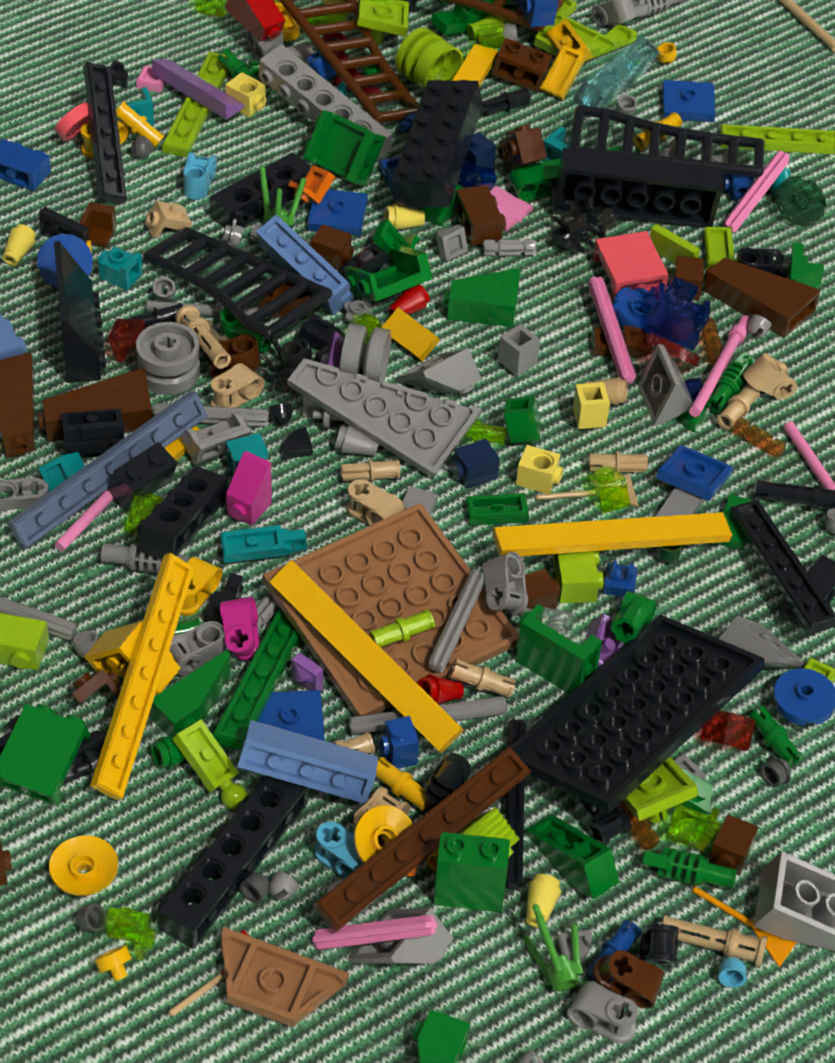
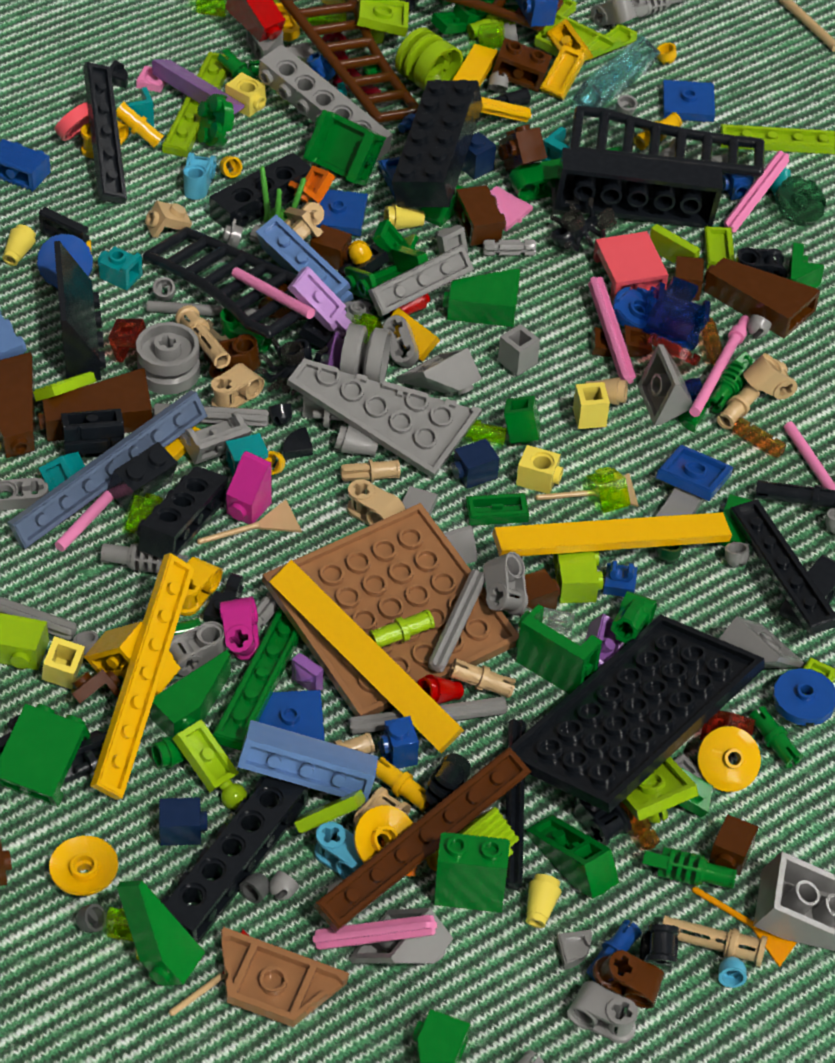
(62, 662): none -> light yellow brick
(64, 386): none -> lime tile
(101, 223): reddish brown panel -> none
(113, 961): yellow tile -> none
(141, 147): dark grey hinge -> none
(158, 936): none -> green slope
(159, 315): black axle -> none
(181, 821): none -> dark blue brick
(215, 120): none -> green plate
(233, 163): none -> yellow hinge
(261, 543): teal hinge -> none
(272, 455): none -> yellow hinge
(273, 293): none -> bright pink bar
(278, 519): none -> tan piece
(305, 220): none -> tan hips
(315, 293): none -> lavender hinge
(330, 811): none -> lime tile
(359, 252): none -> yellow hinge
(406, 339): none -> light grey beam
(421, 280): none -> light grey tile
(464, 543): none -> light grey slope
(471, 173): clear blue piece -> none
(498, 82): none -> light grey hinge
(505, 110): none -> yellow axle
(562, 972): bright green plant -> none
(619, 461): tan axle -> none
(693, 827): clear neon green bracket -> none
(714, 762): none -> yellow dish
(736, 554): none -> light grey hinge
(776, 771): dark grey plate -> none

